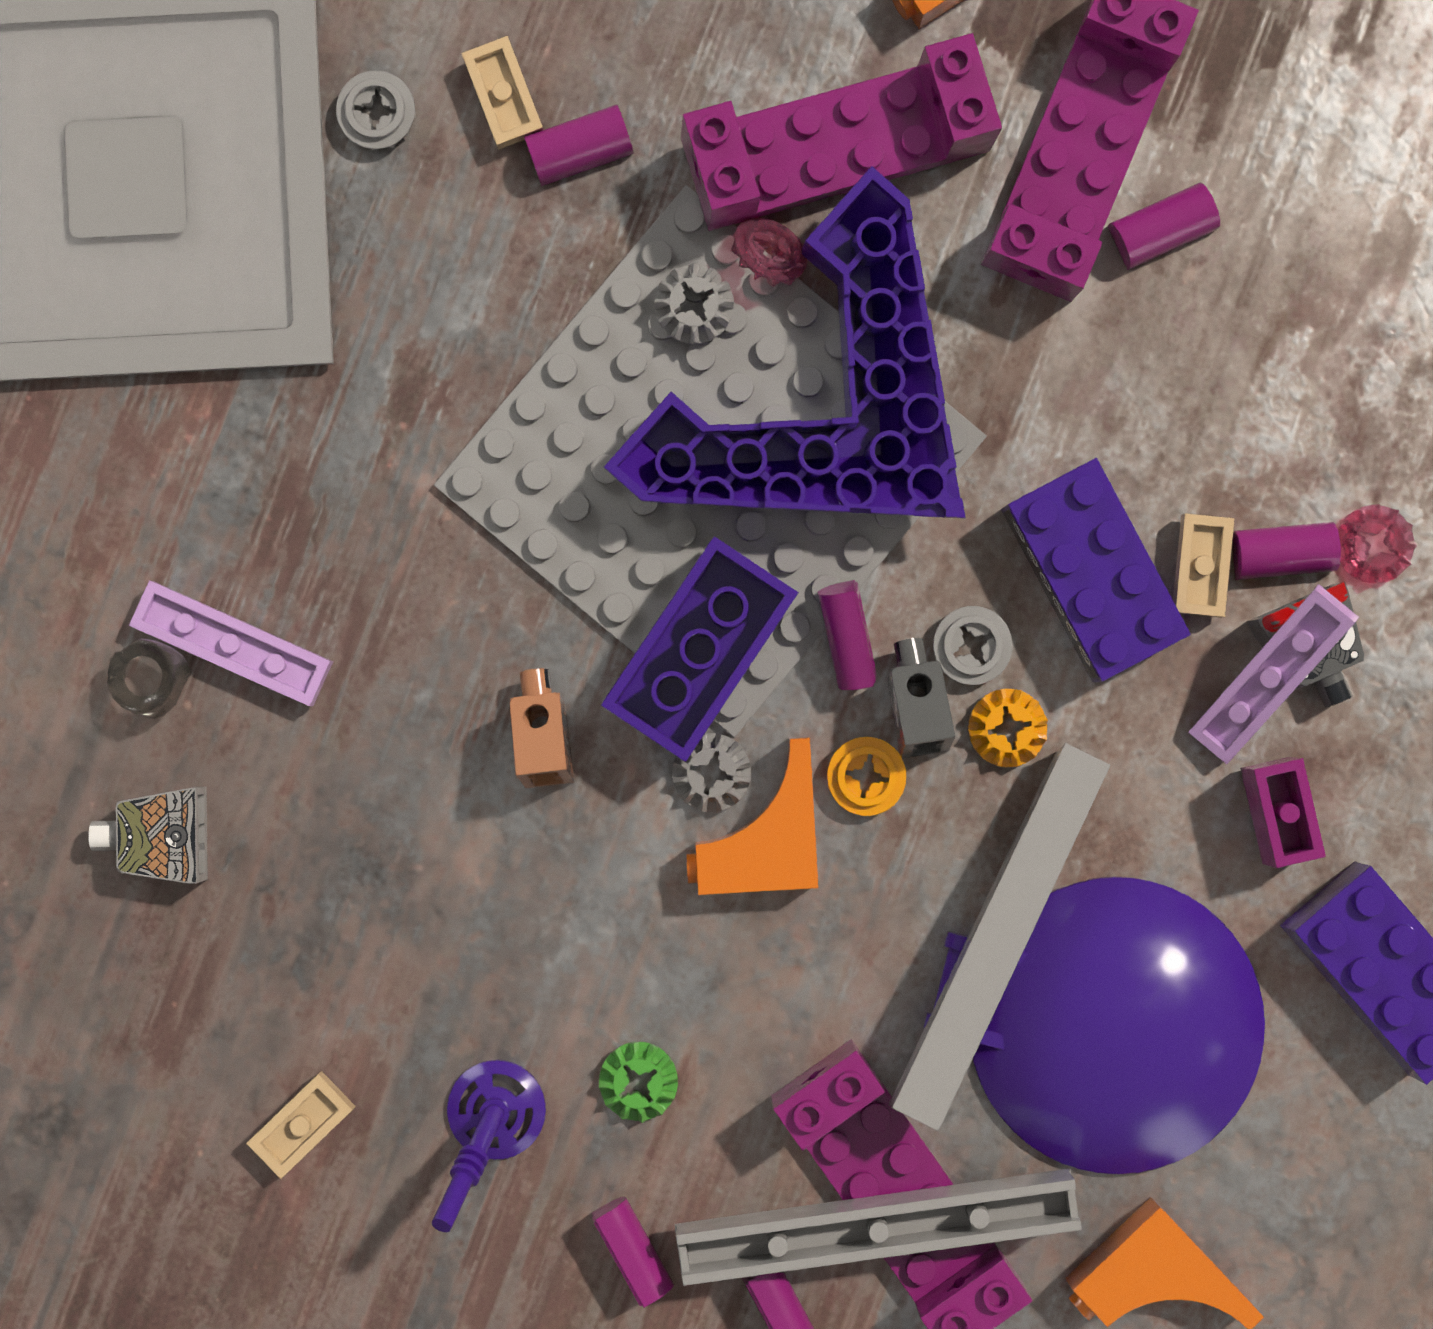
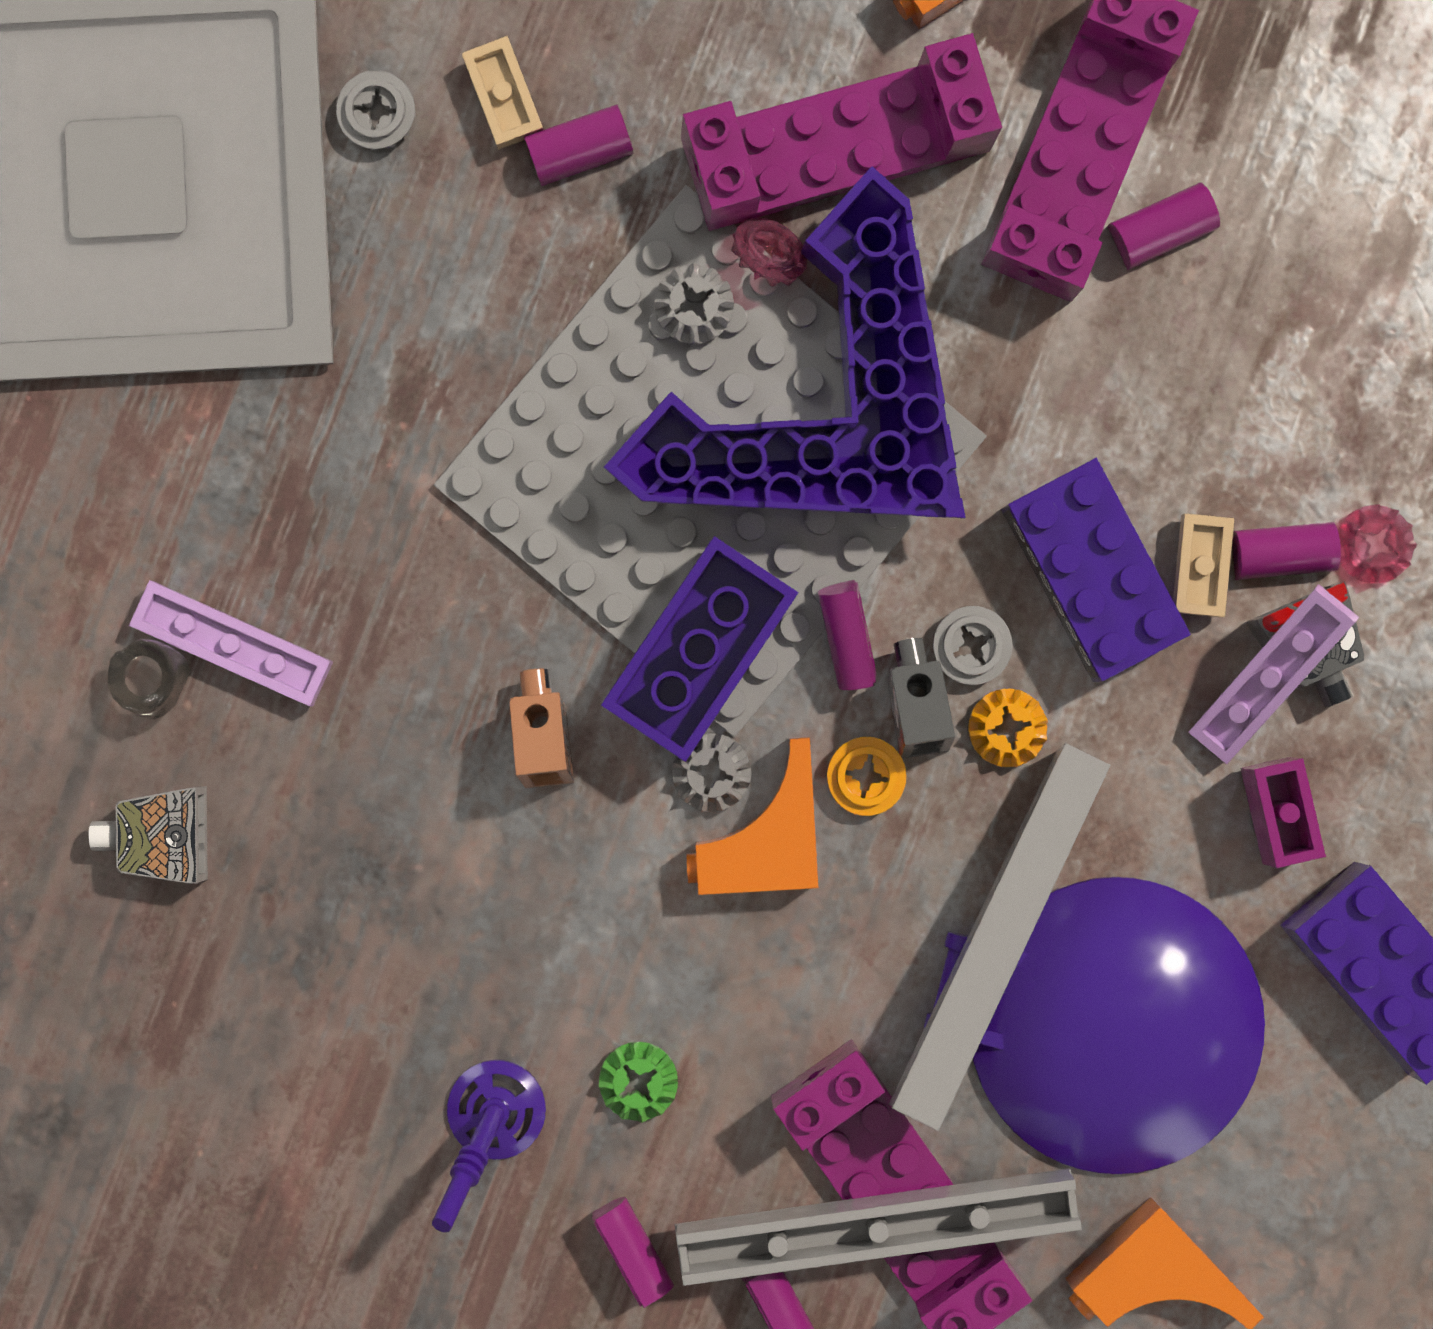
(301, 1125): tan plate -> none

